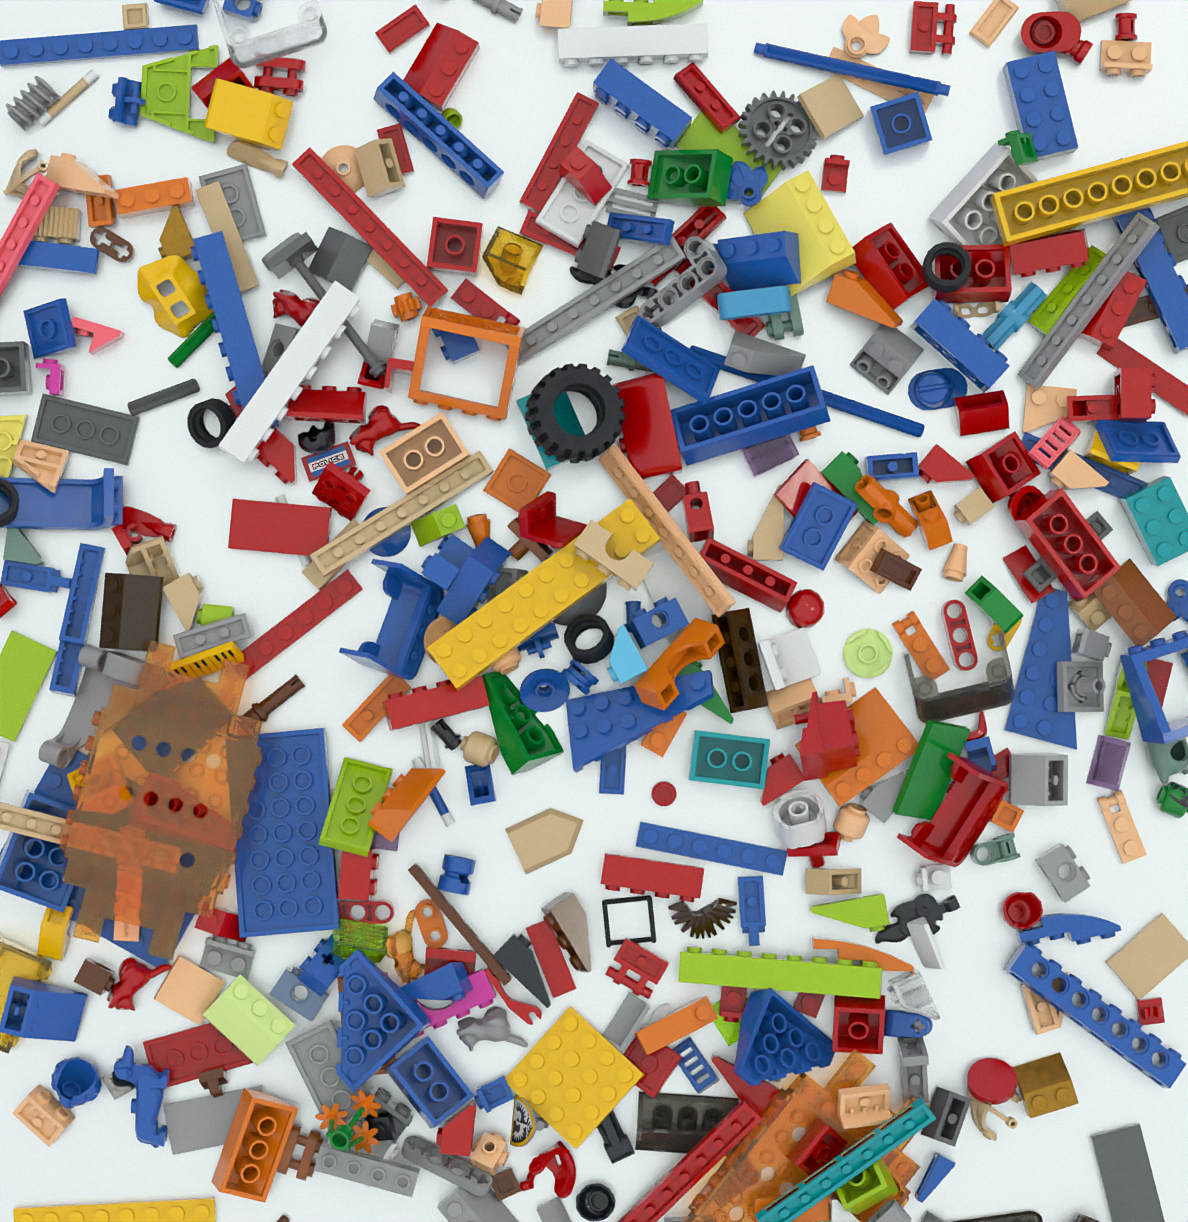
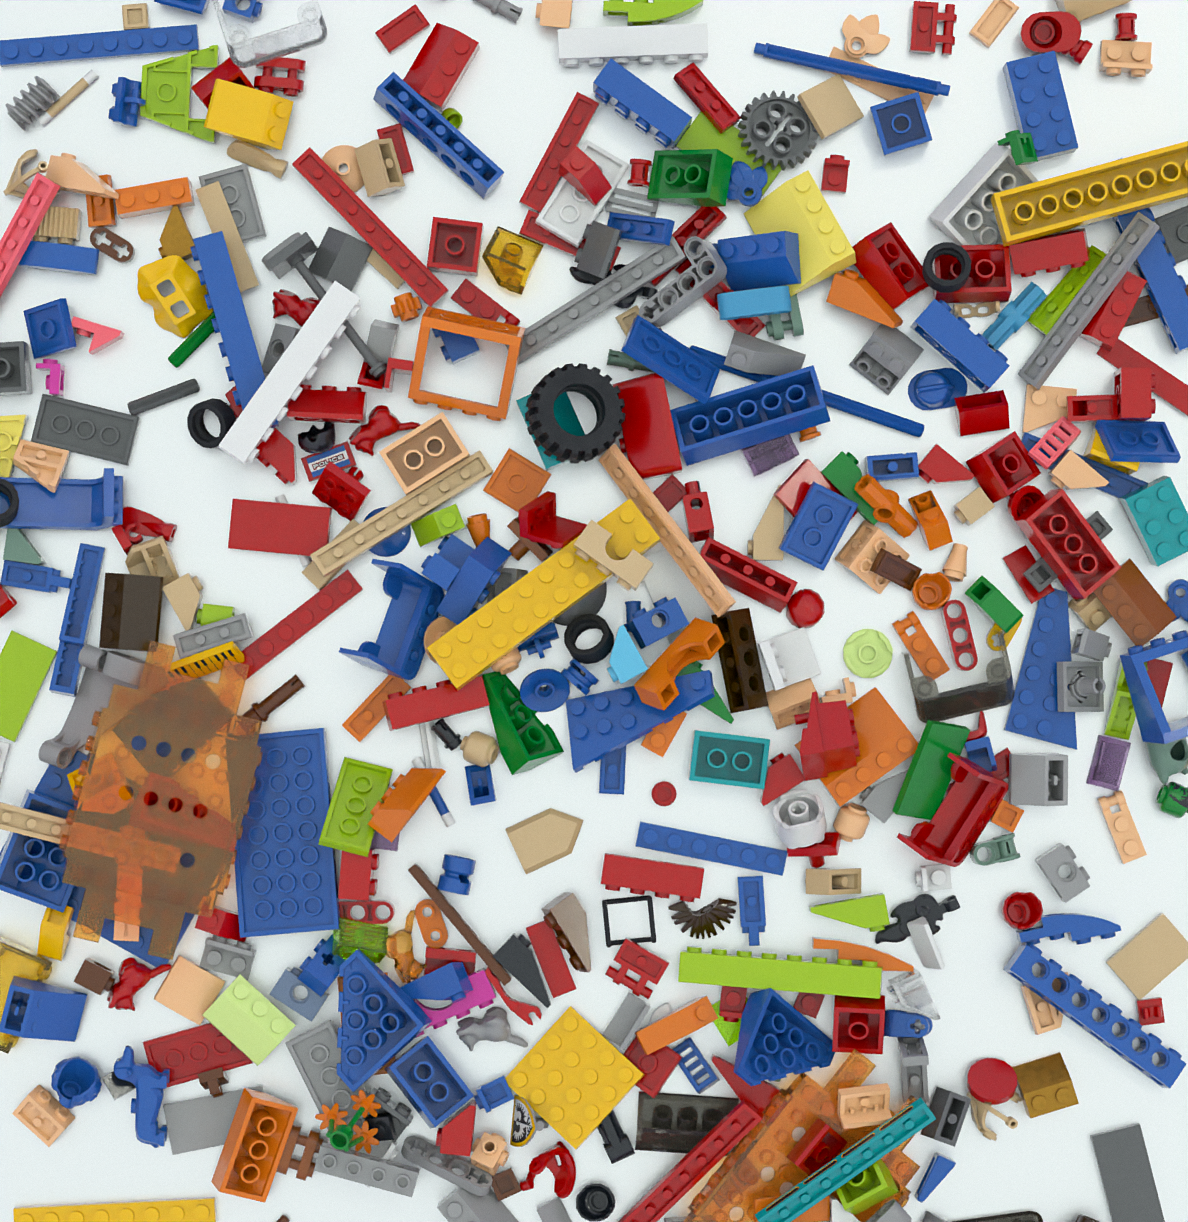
(931, 591): none -> orange hair

